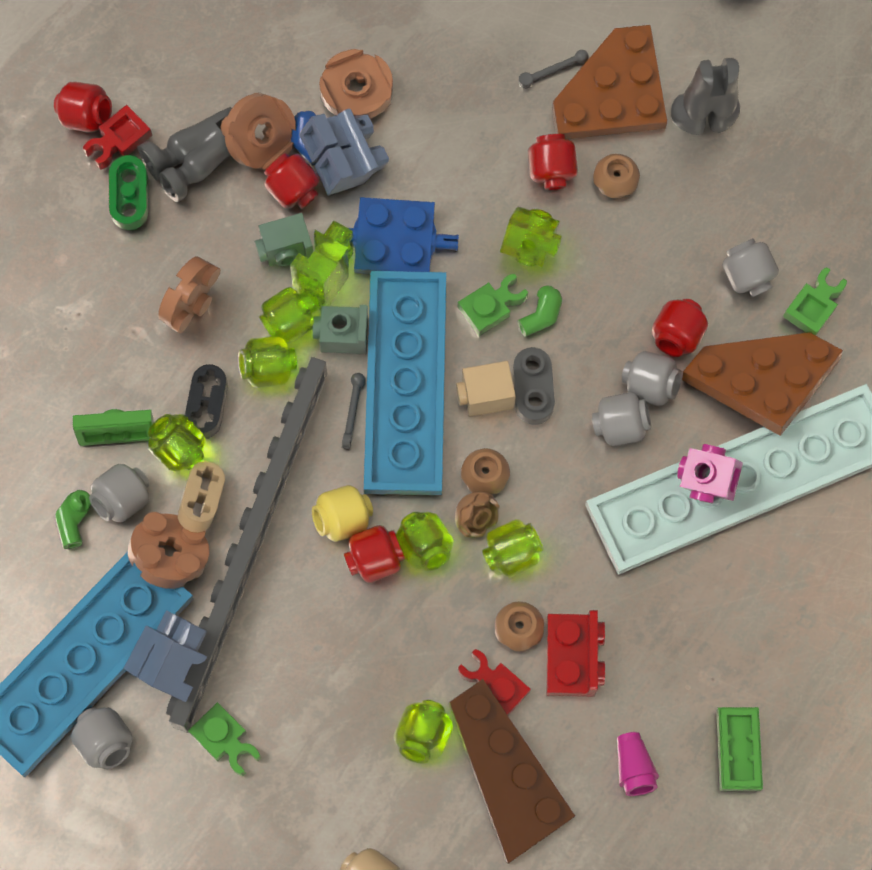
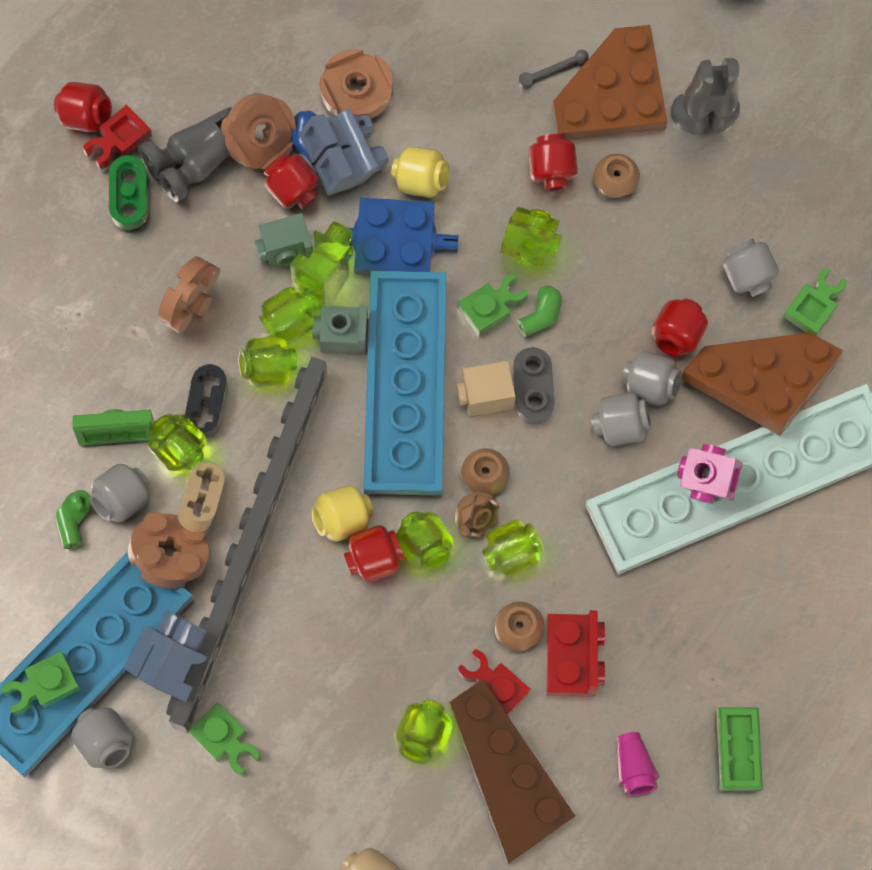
(48, 682): none -> bright green plate
(357, 381): dark grey hinge -> none
(420, 172): none -> light yellow head

